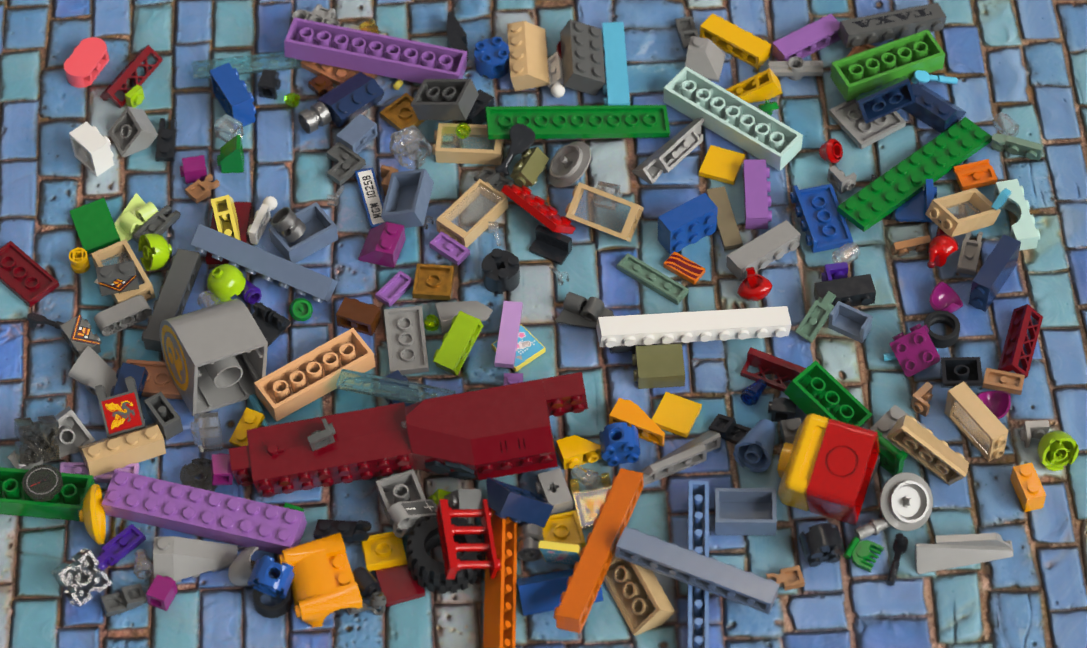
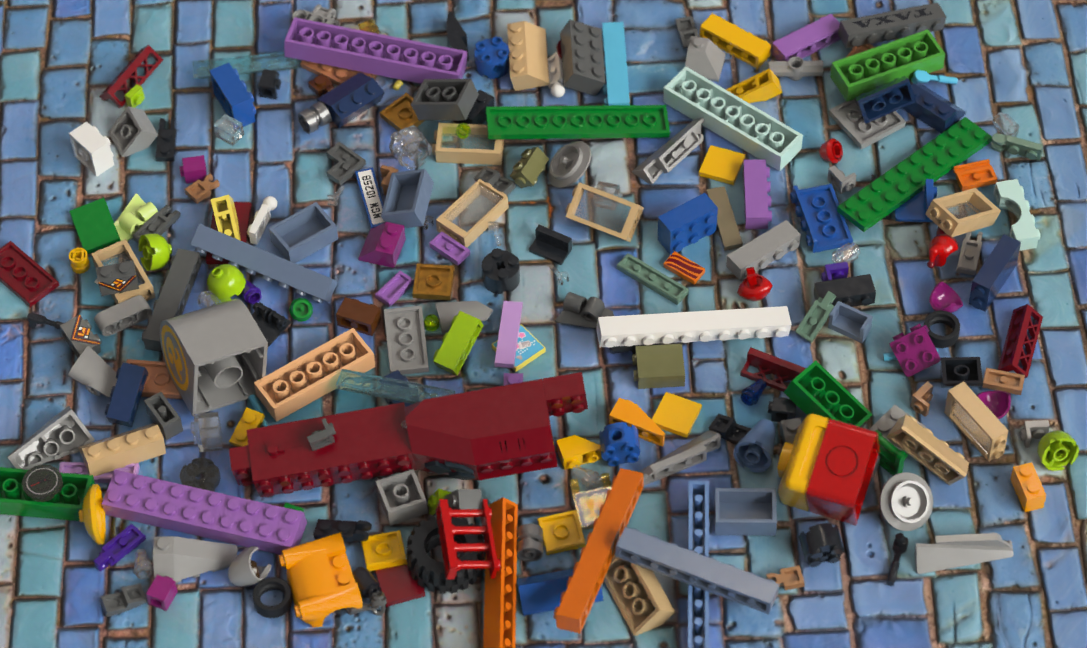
(36, 439): clear smoke brick -> none
(81, 577): clear smoke brick -> none
(86, 62): coral brick -> none
(122, 411): flag -> none
(221, 469): magenta brick -> none
(231, 156): green slope -> none
(266, 585): blue brick -> none
(288, 224): flat silver wheel -> none
(292, 99): clear neon green hinge -> none
(358, 133): sand blue panel -> none
(409, 513): light grey beam -> none
(517, 503): dark blue slope -> none
(521, 139): black piece -> none
(535, 206): red plate -> none
(555, 491): light grey brick -> none
(560, 552): tile -> none
(768, 107): green hat -> none
(860, 553): green piece -> none
(871, 528): light grey pin -> none
(903, 247): medium nougat plate -> none
(1001, 199): medium azure tile -> none

